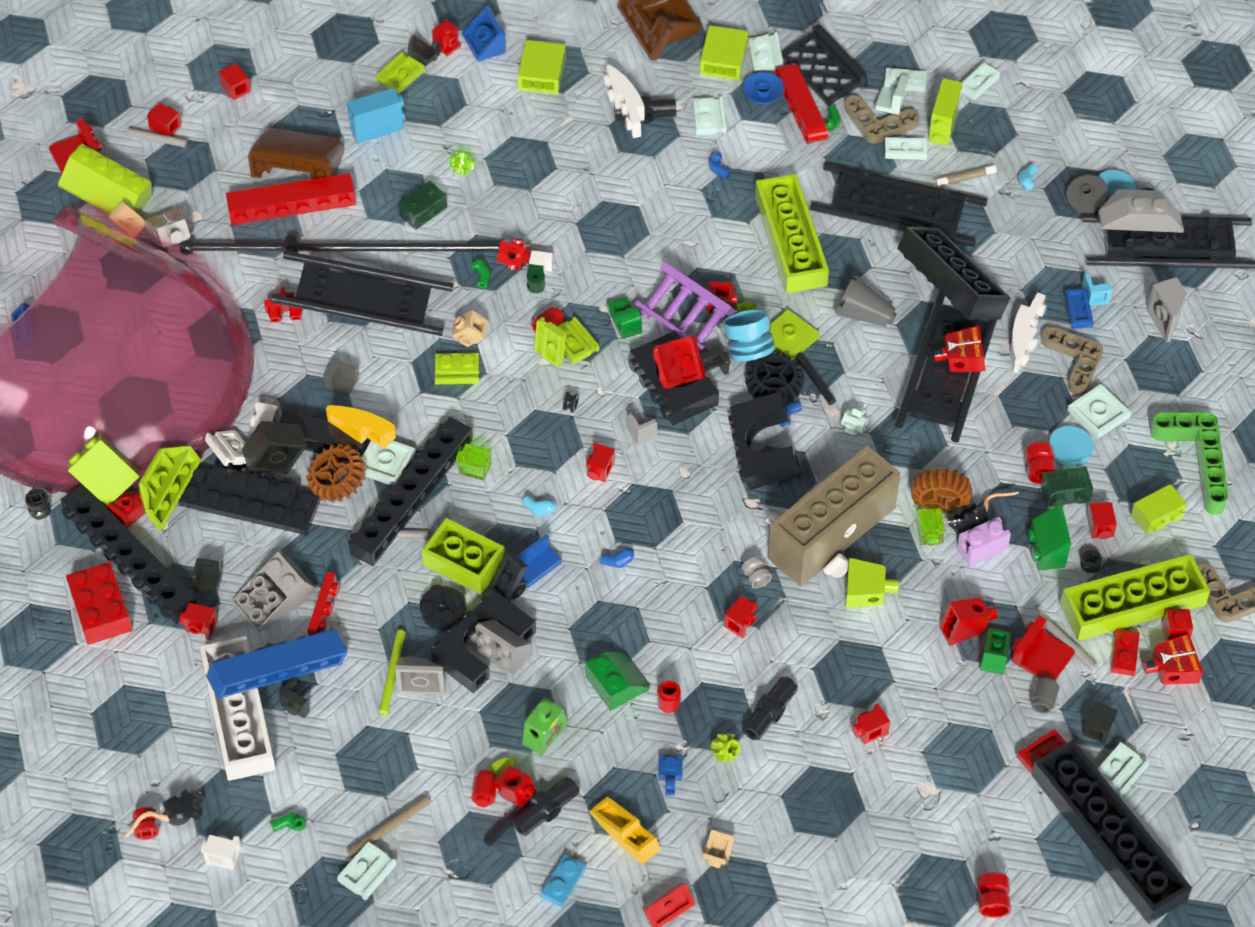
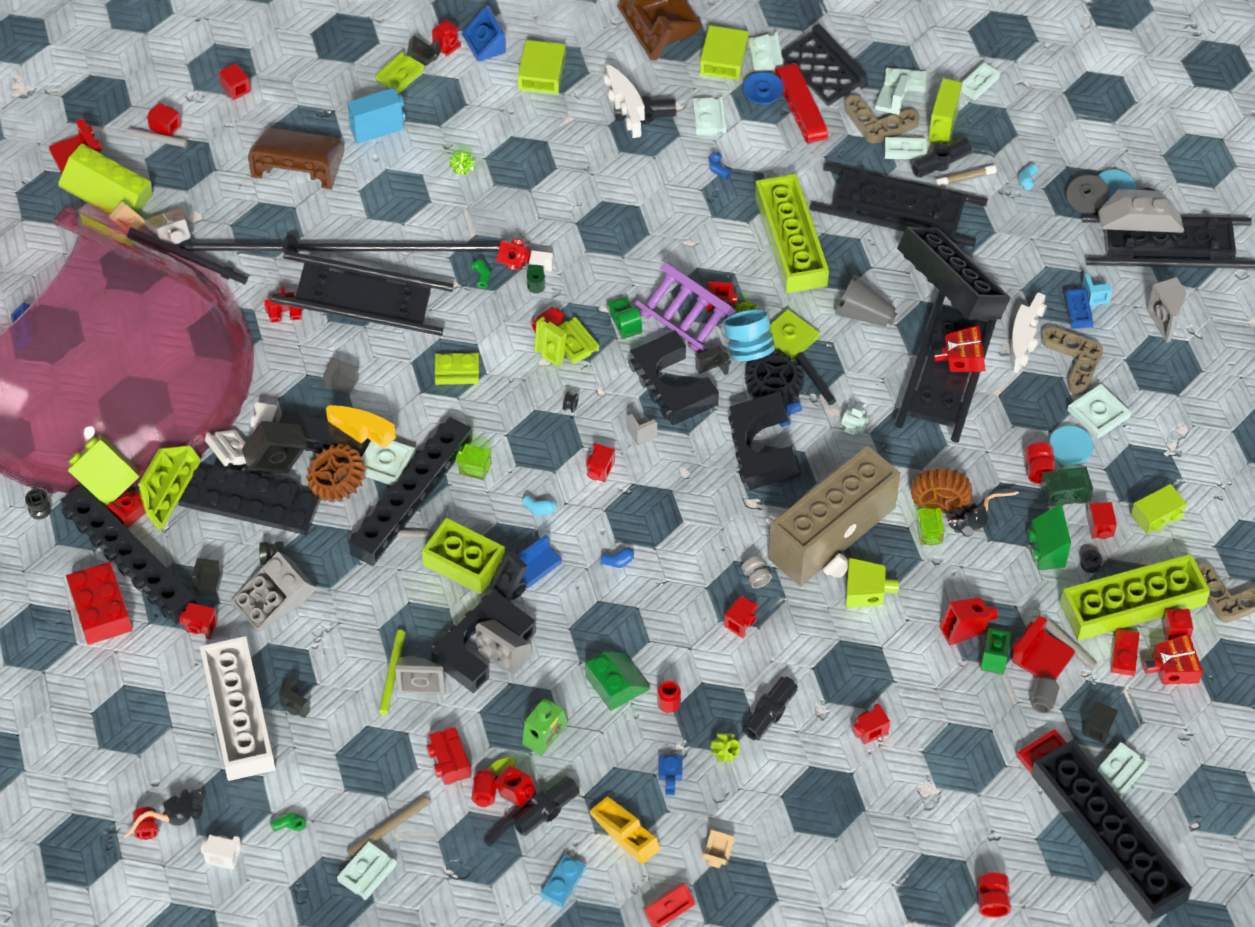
(226, 272): none -> black bar
(264, 550): none -> pearl dark grey wheel
(276, 663): blue brick -> none
(290, 199): red brick -> none
(324, 604): red plate -> none
(422, 205): clear green brick -> none
(438, 596): black plate -> none
(449, 756): none -> red brick
(469, 328): tan brick -> none
(679, 362): red bracket -> none
(834, 120): green arm -> none
(941, 157): none -> black piece
(983, 541): lavender brick -> none
(1204, 430): bright green beam -> none

